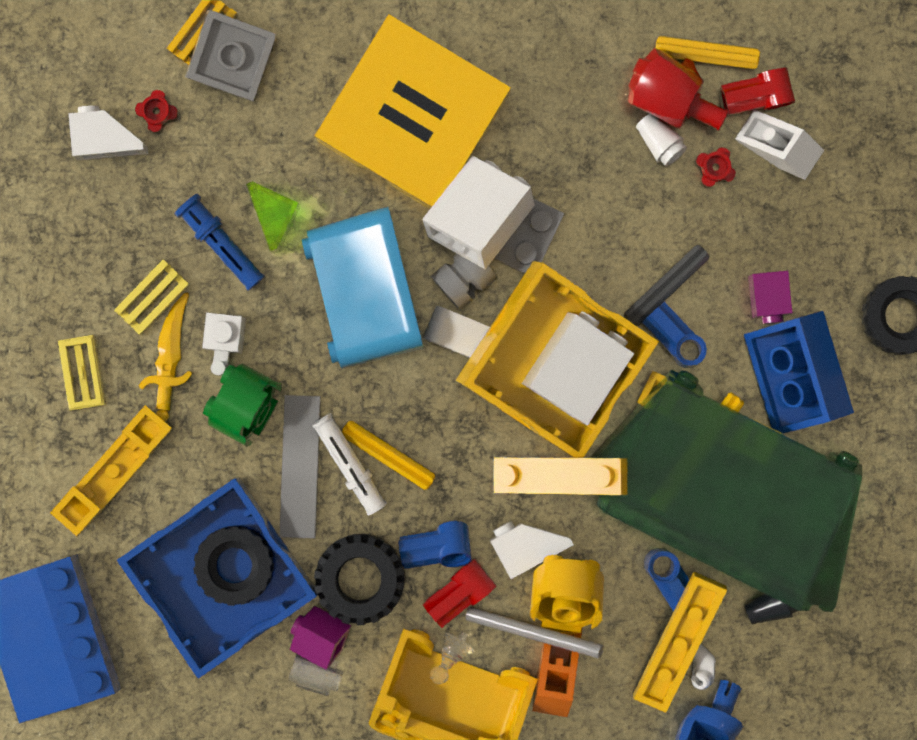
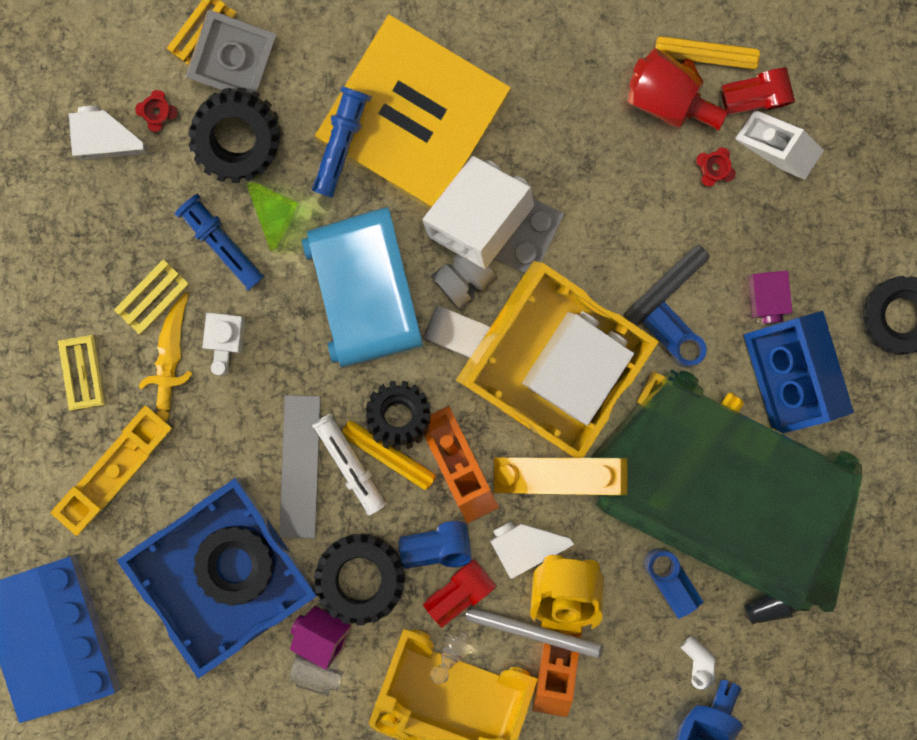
(227, 163): none -> black tyre
(242, 403): green brick -> none
(345, 124): none -> blue pin
(401, 395): none -> black tyre
(459, 466): none -> orange slope
(661, 140): white cone -> none
(680, 642): yellow plate -> none

